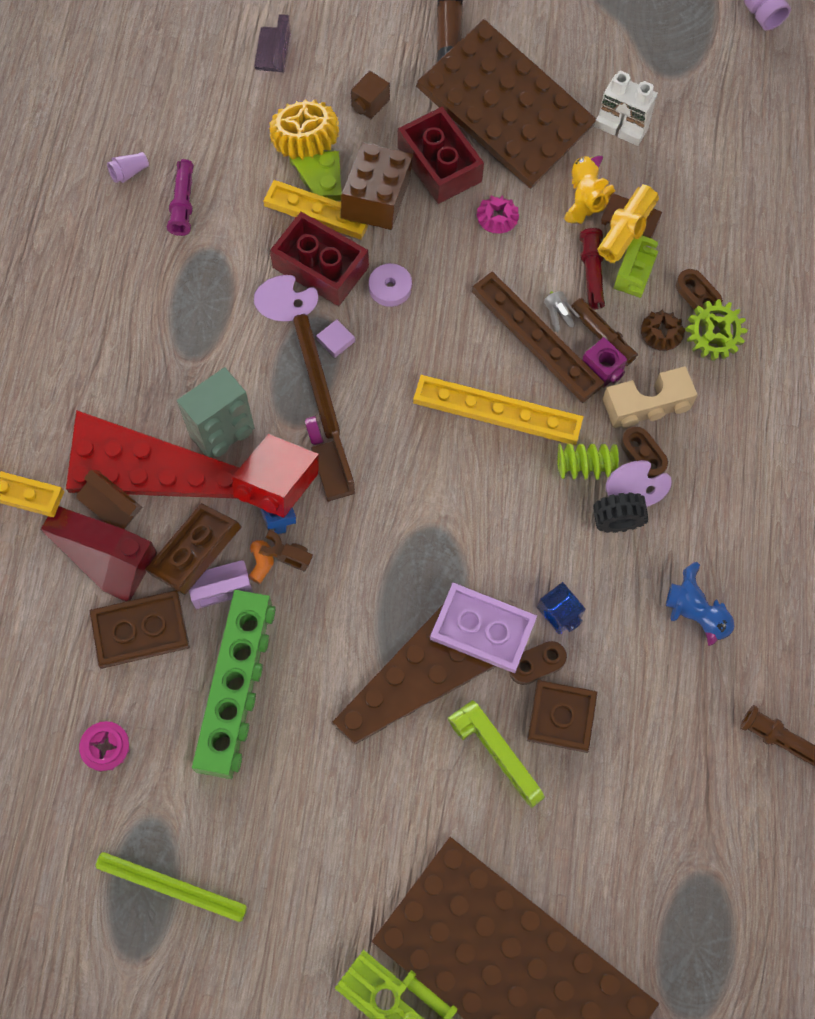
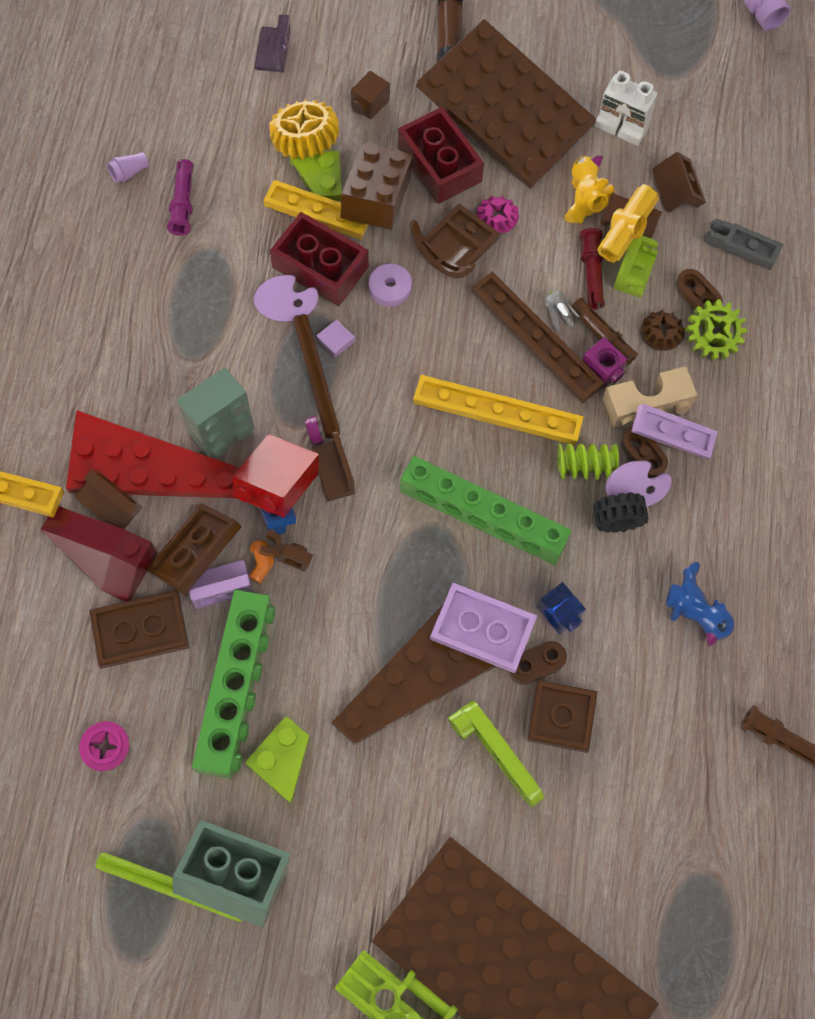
(231, 873): none -> sand green brick
(281, 758): none -> lime wing
(455, 242): none -> reddish brown piece
(484, 510): none -> bright green brick
(674, 431): none -> lavender plate
(678, 182): none -> reddish brown panel
(743, 243): none -> dark grey hinge

